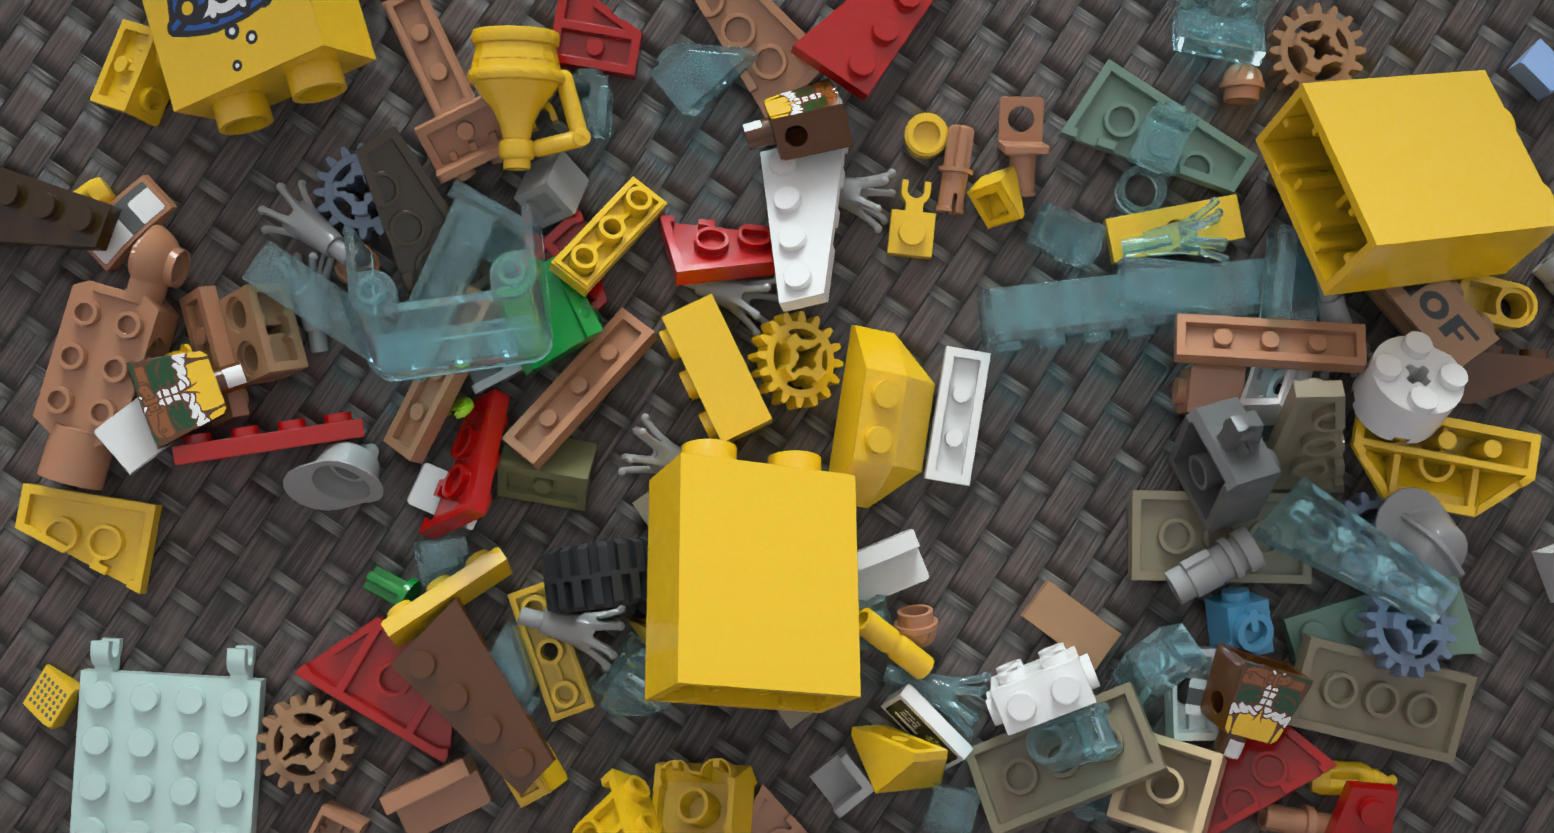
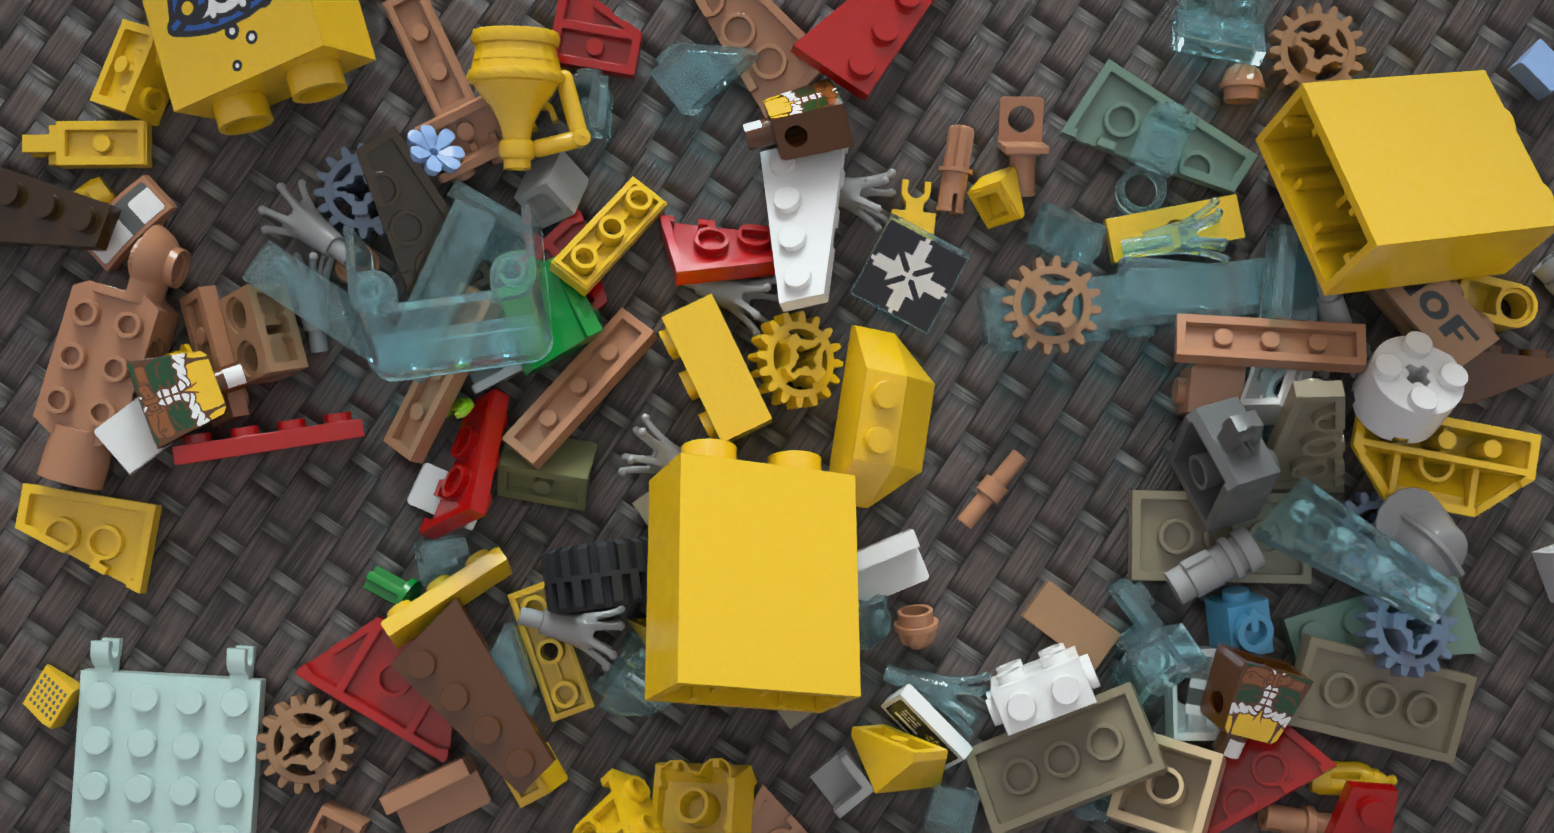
(93, 144): none -> yellow hinge
(338, 478): light grey piece -> none
(434, 151): none -> light blue plant
(896, 646): yellow piece -> none
(910, 273): none -> black tile
(925, 136): yellow tile -> none
(957, 416): white plate -> none
(992, 489): none -> nougat bar
(1039, 291): none -> medium nougat gear
(1077, 738): clear light blue piece -> none
(1136, 603): none -> clear light blue bracket

